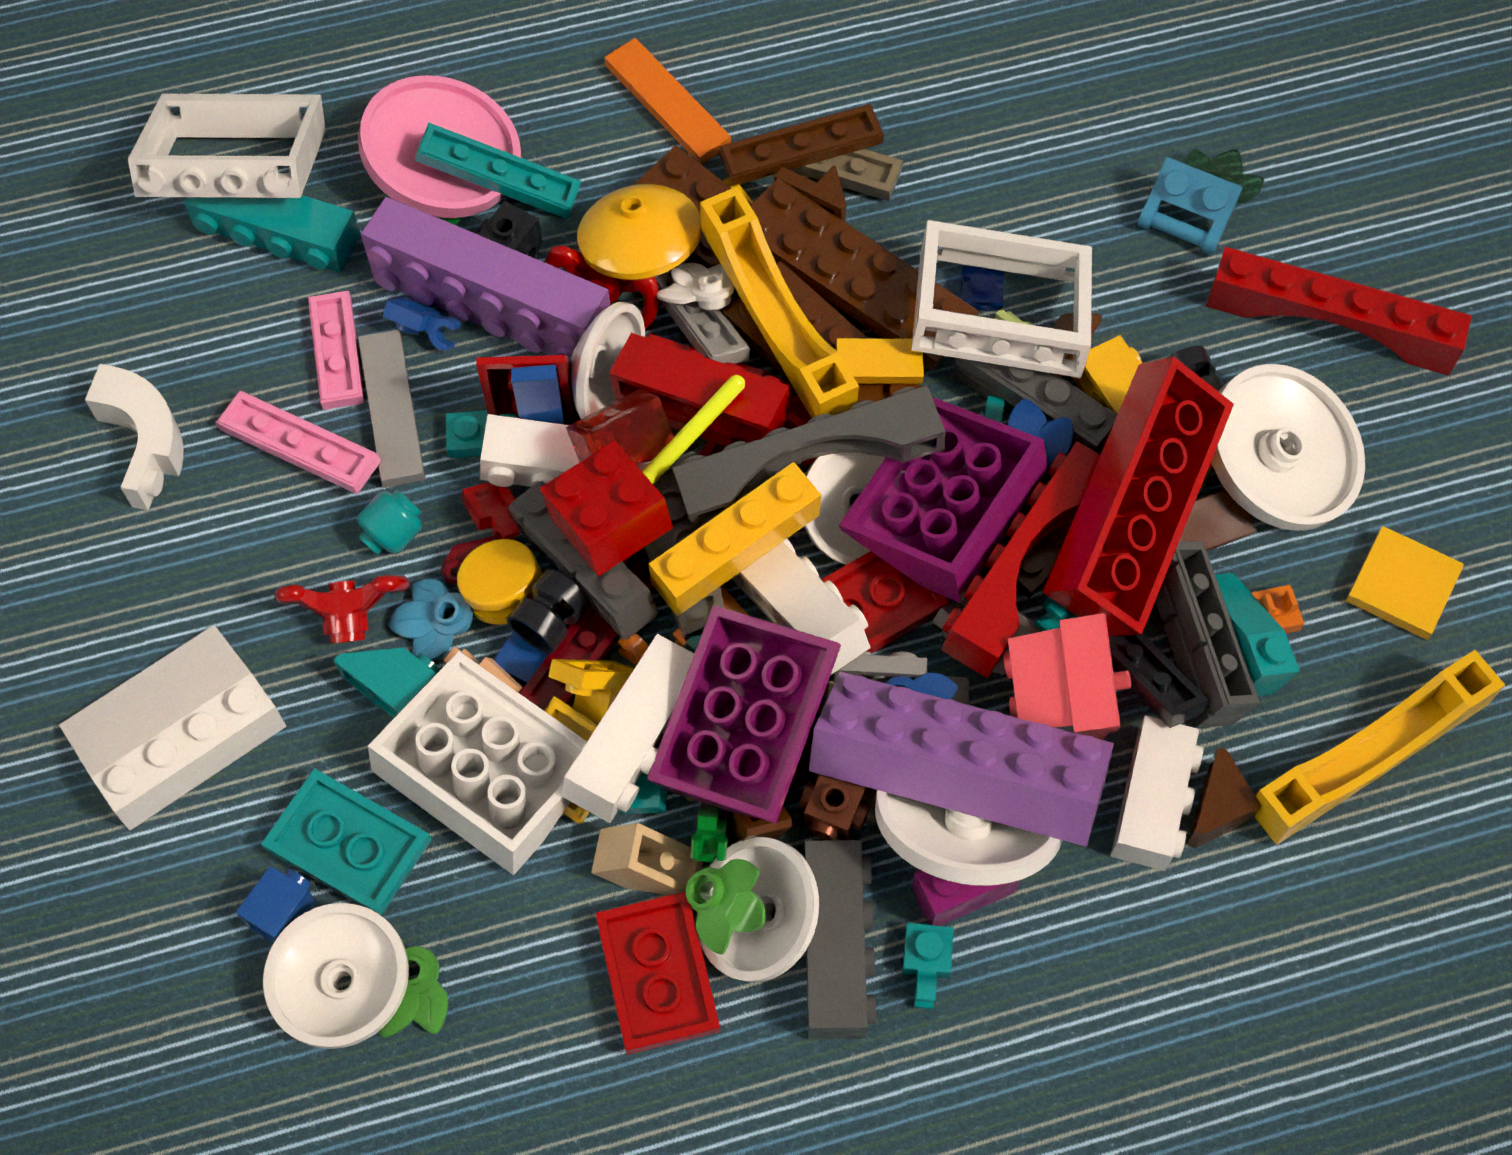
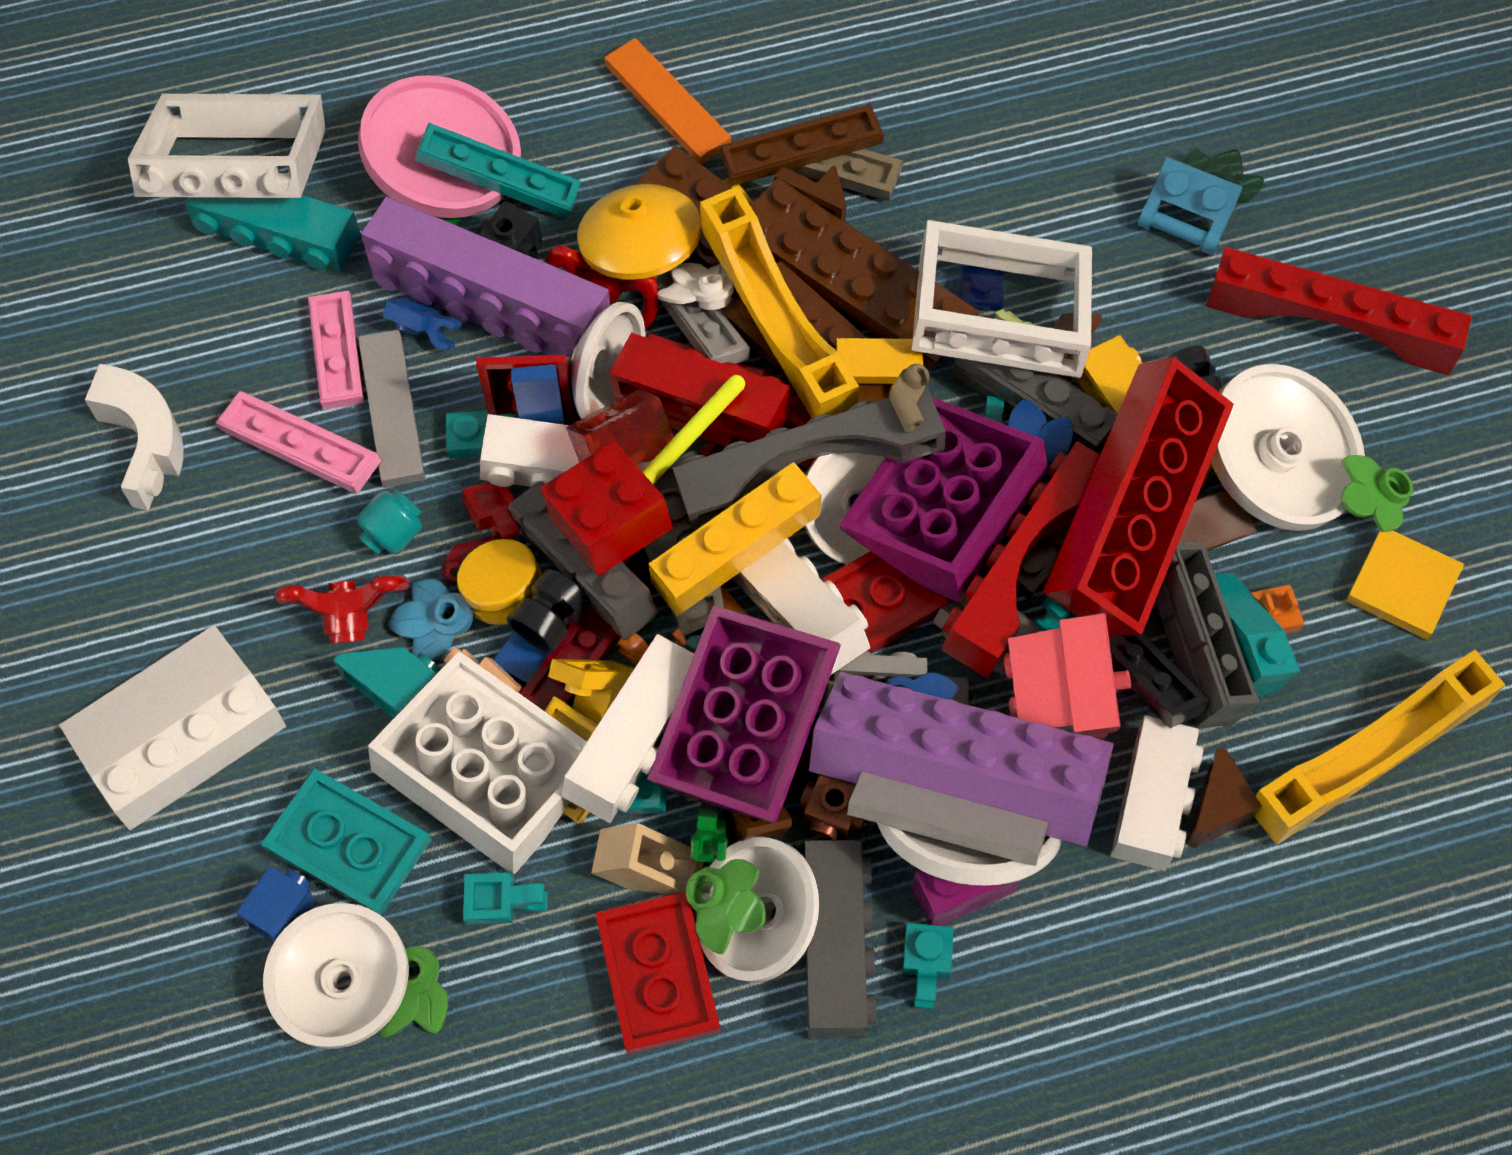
(492, 897): none -> teal plate
(906, 394): none -> dark tan arm
(948, 818): none -> light grey tile
(1375, 491): none -> bright green plate

